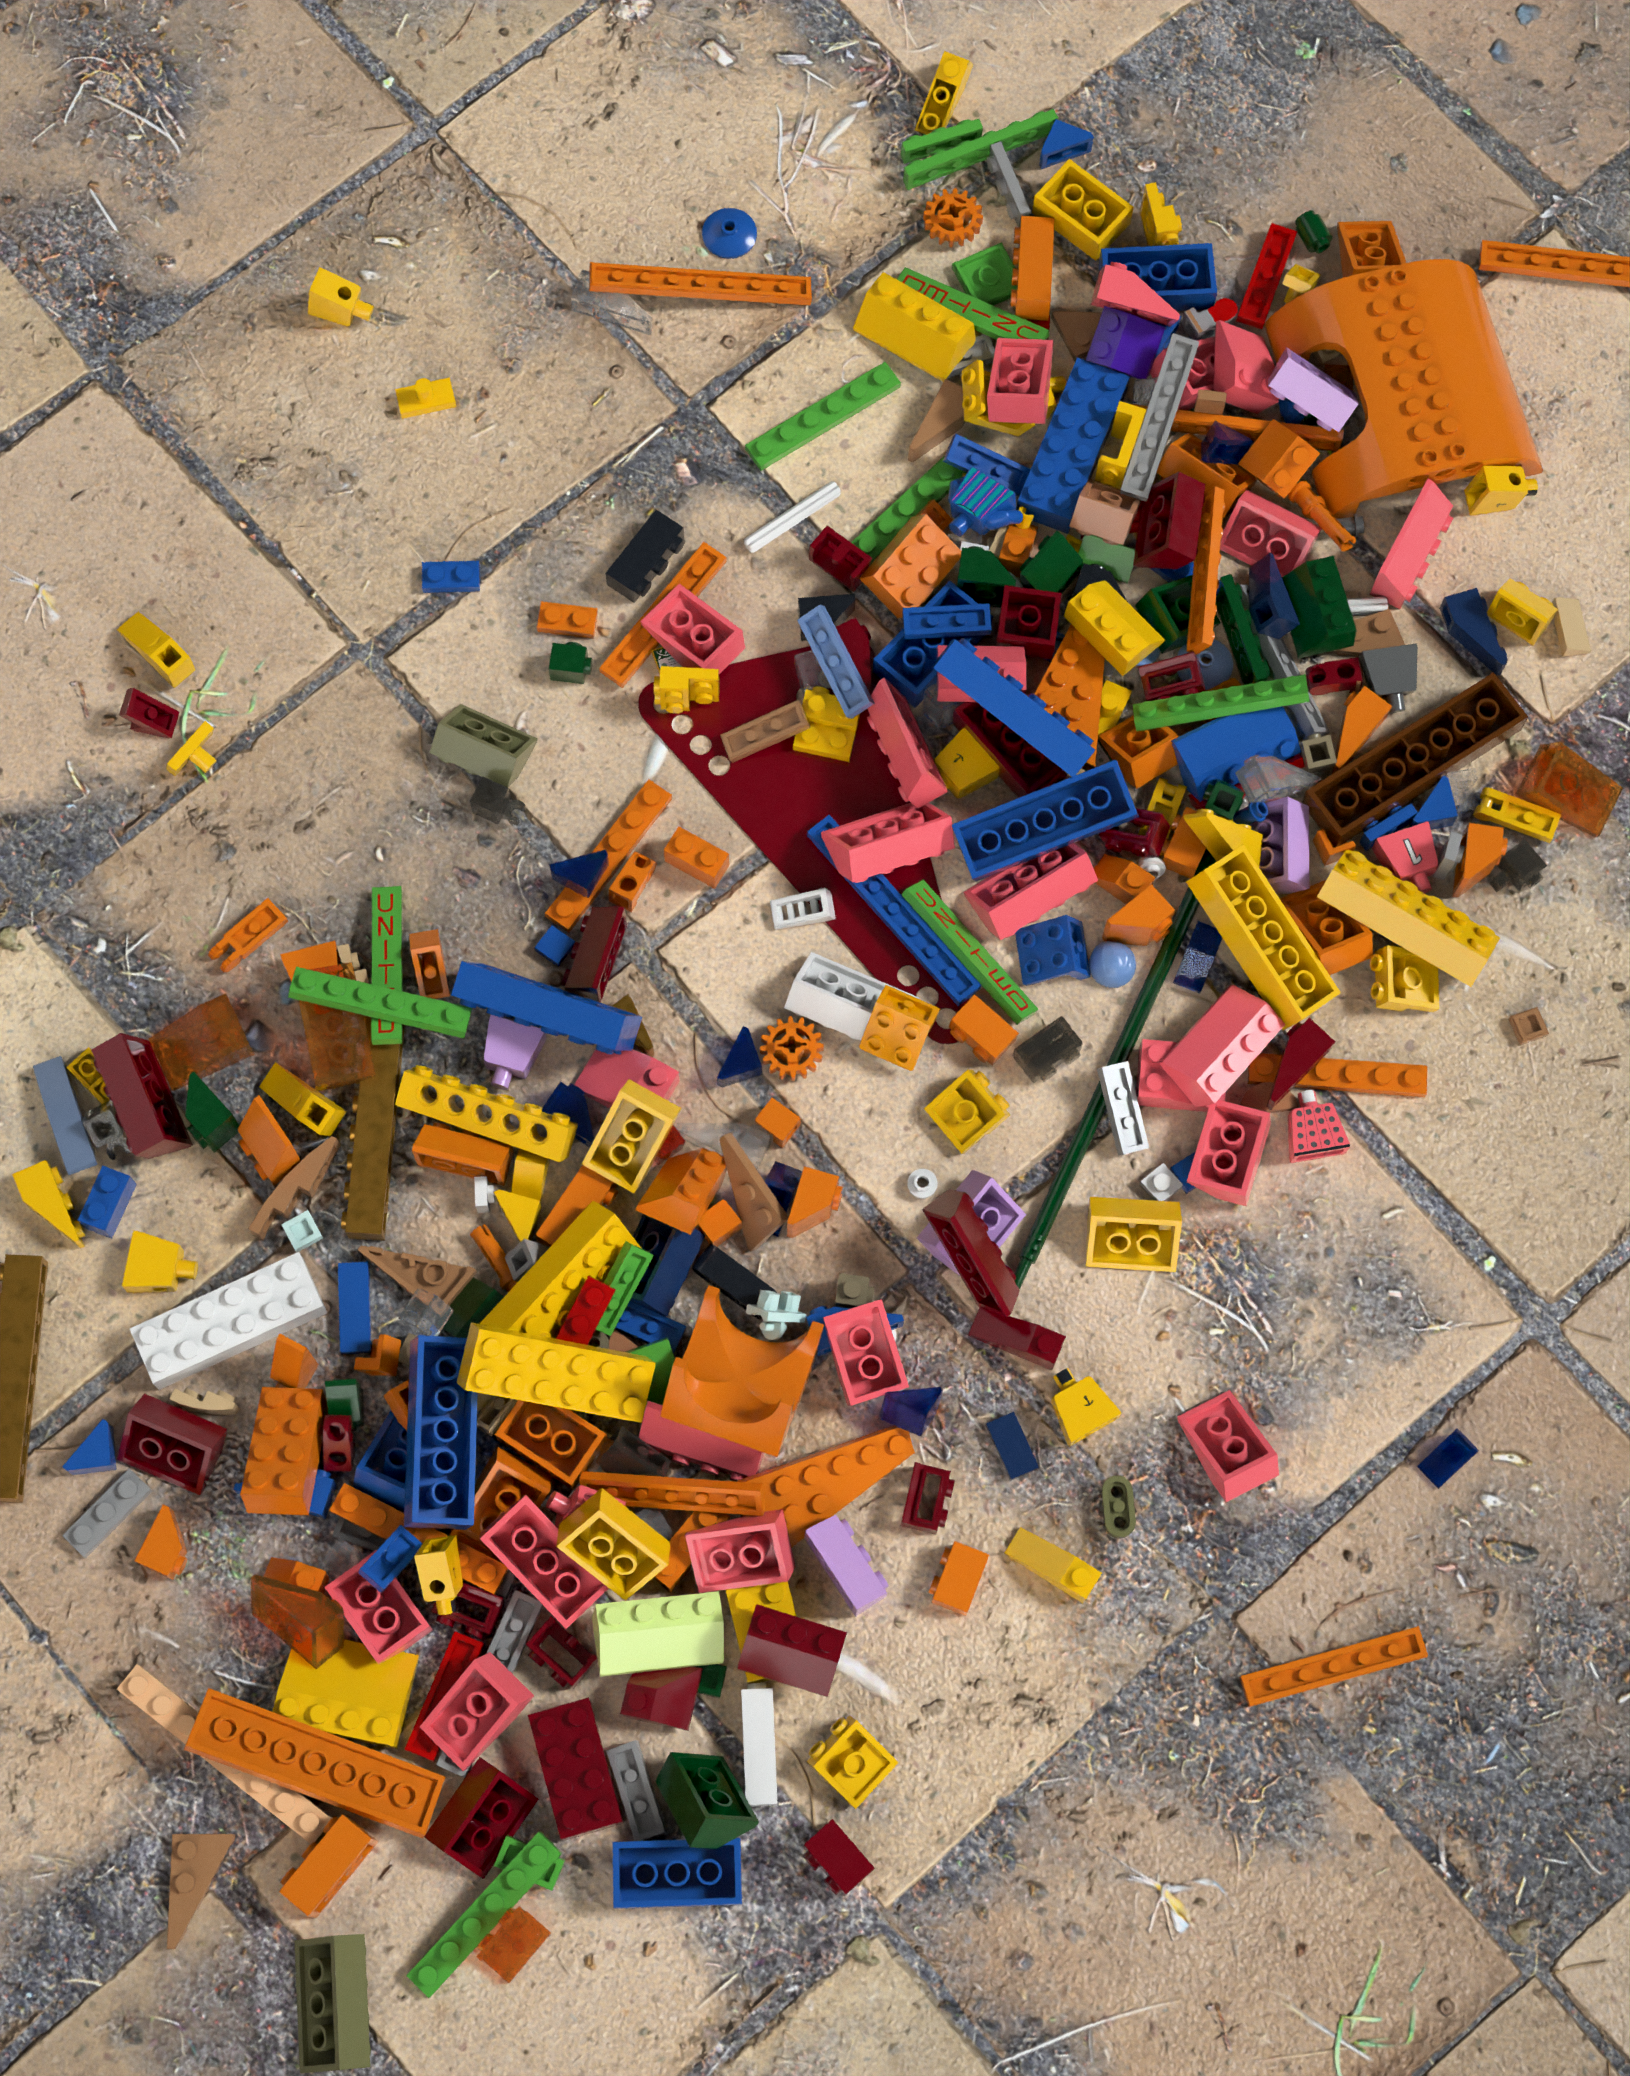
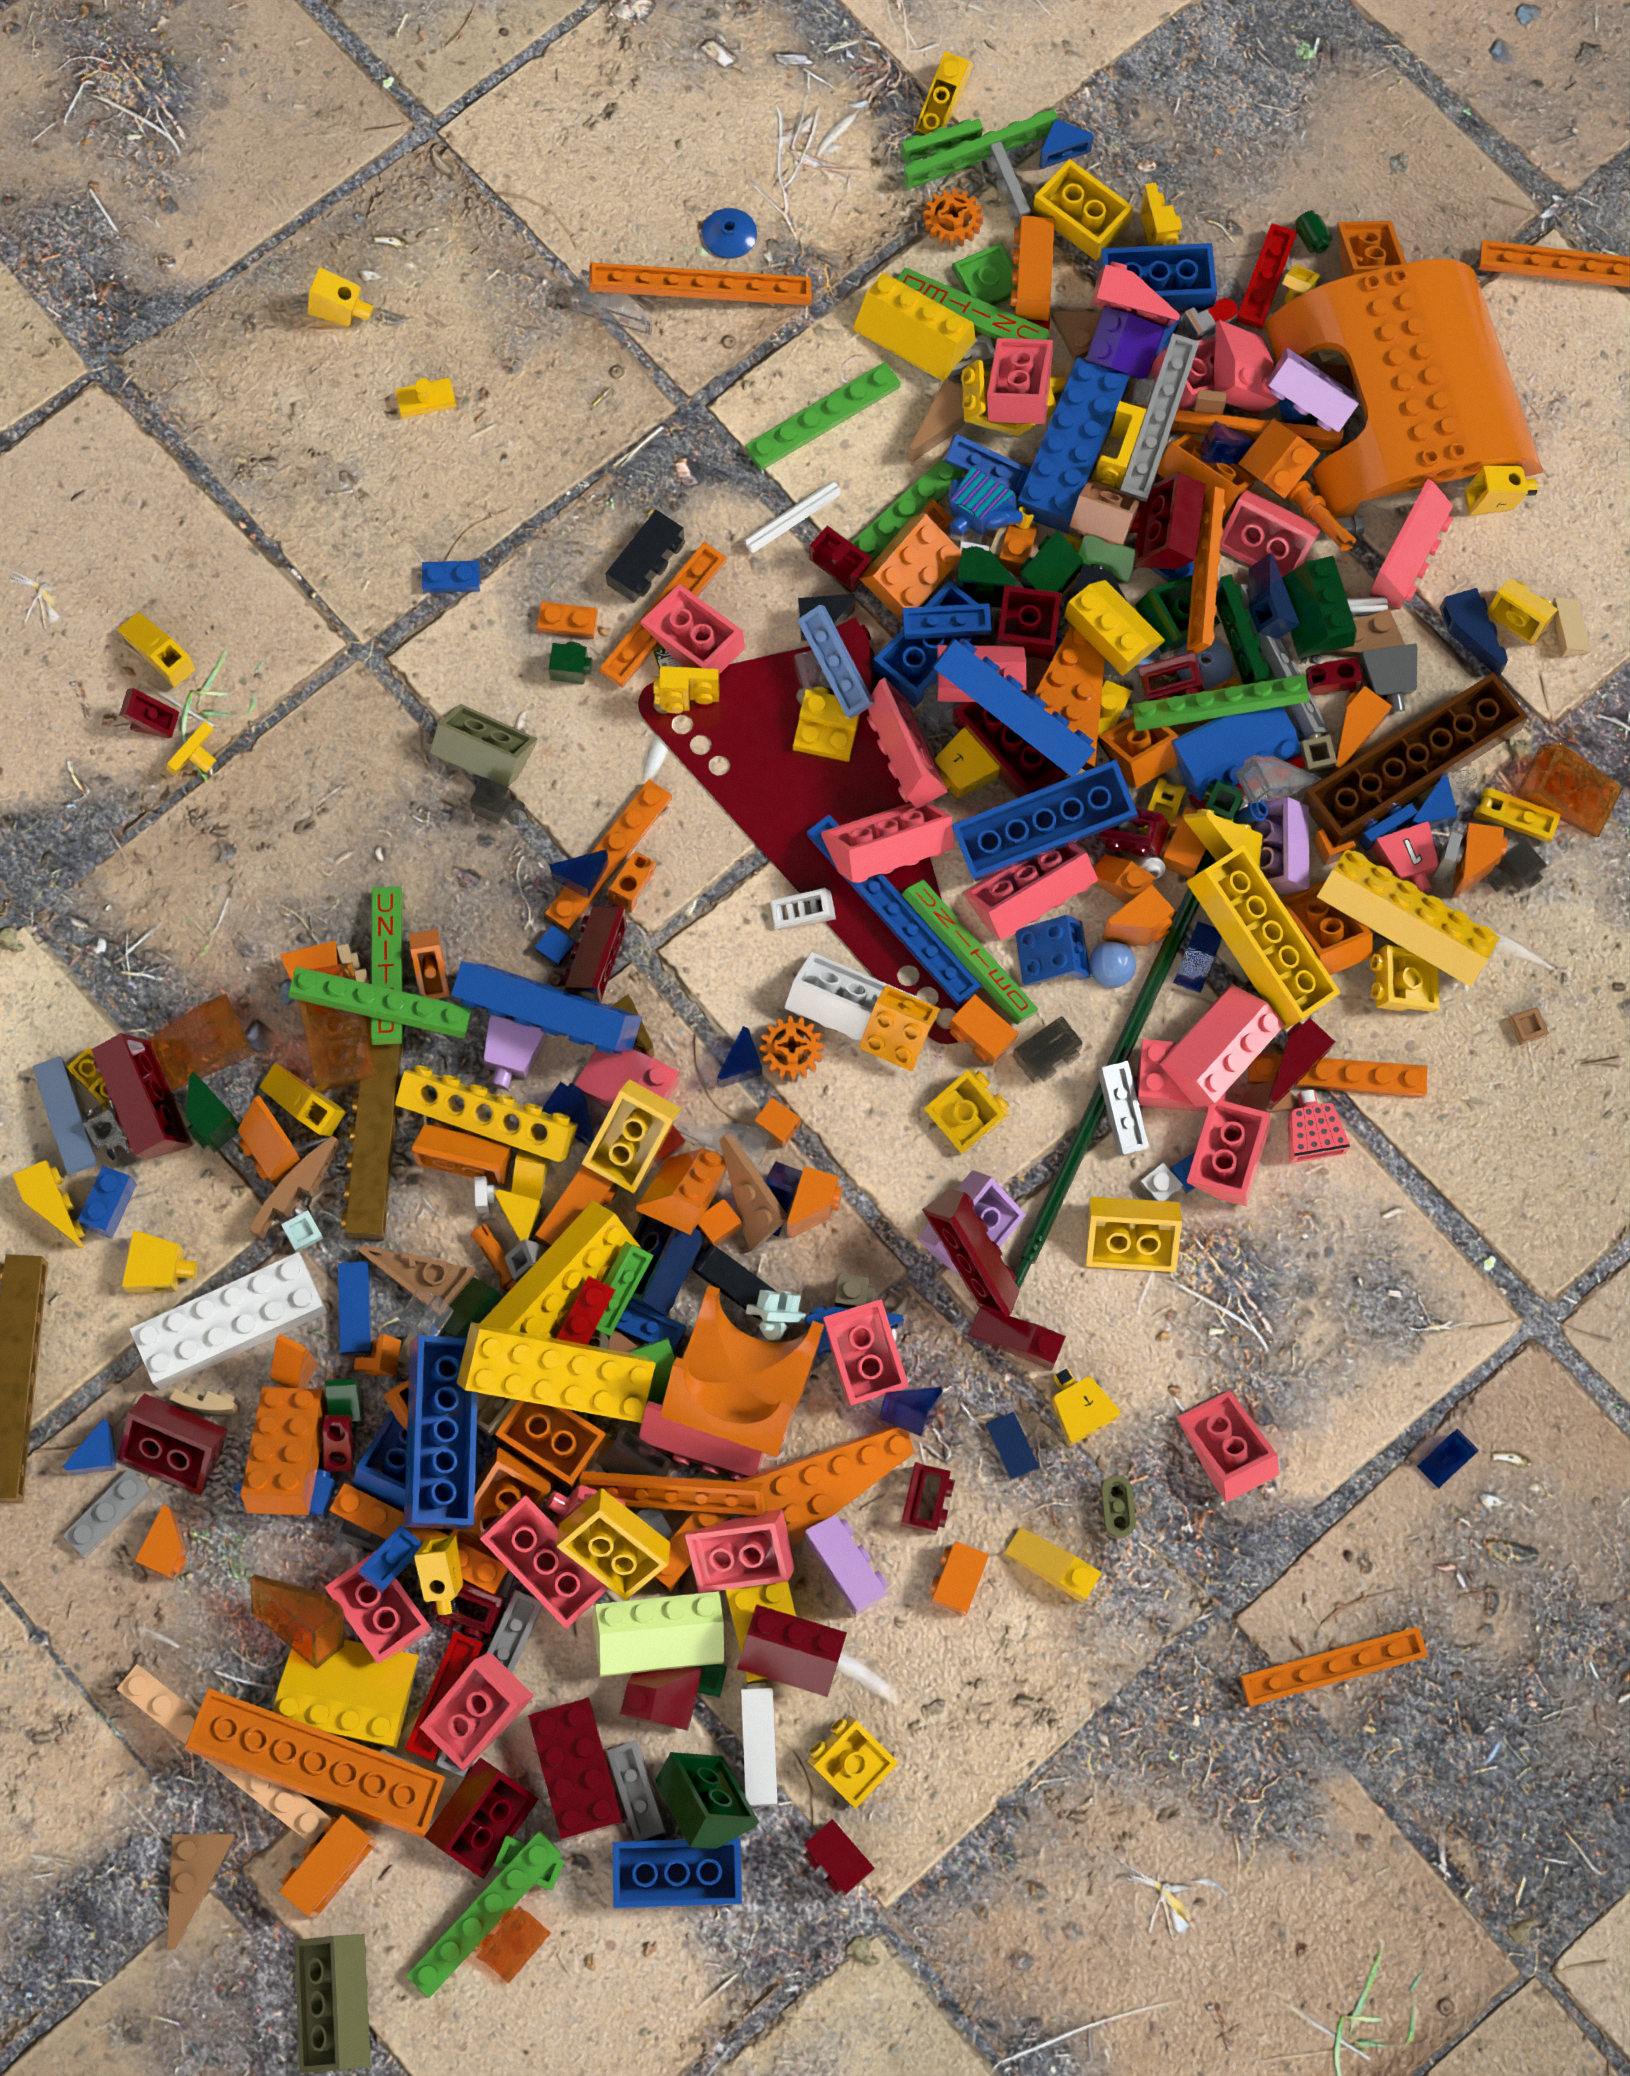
(249, 934): orange hinge -> none
(297, 1574): orange slope -> none
(570, 1644): dark red window -> none
(696, 857): orange brick -> none
(765, 731): medium nougat tile -> none
(919, 1192): white plate -> none

